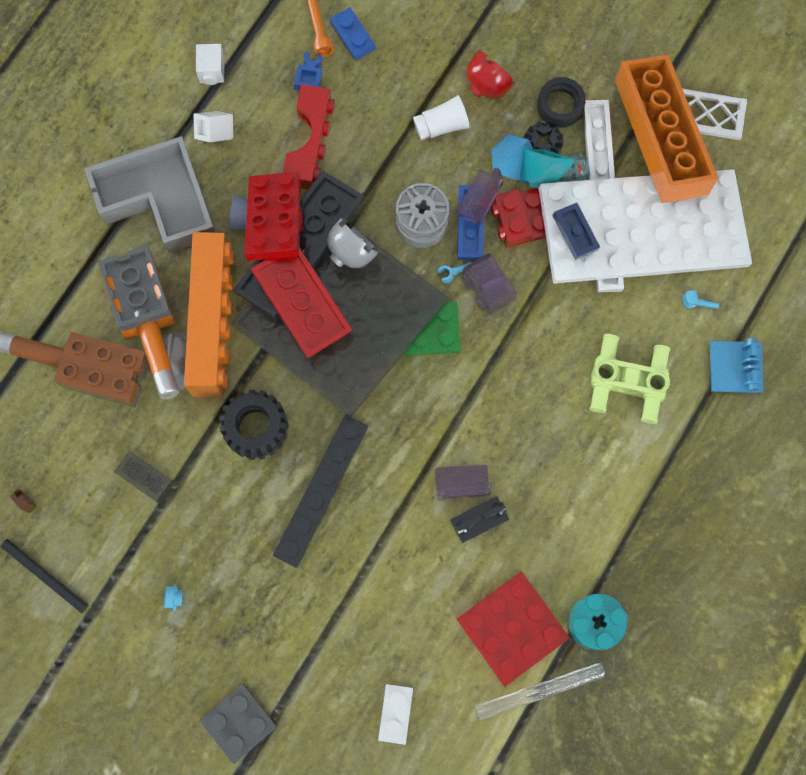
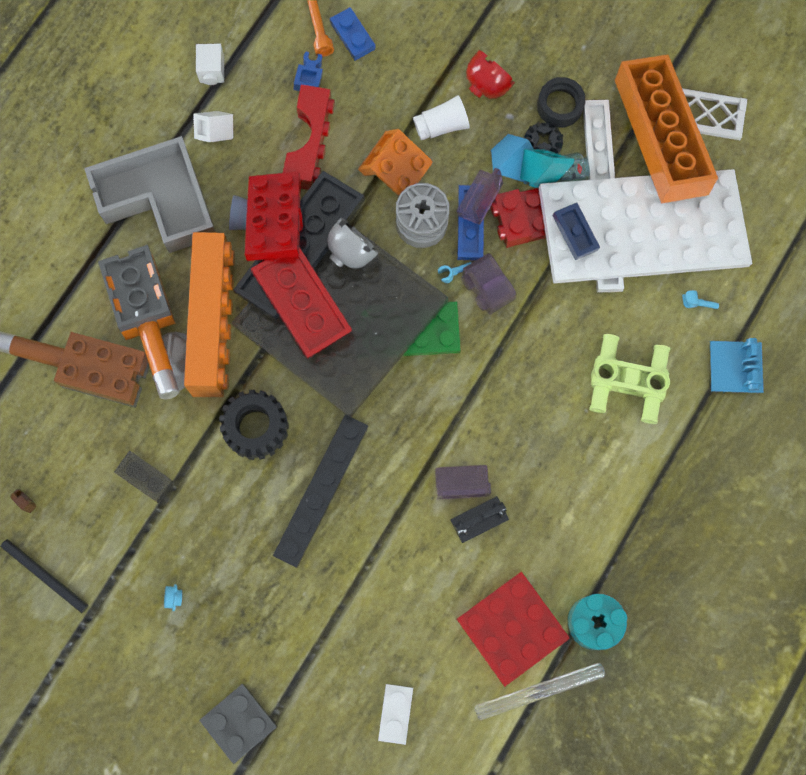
(396, 161): none -> orange bracket

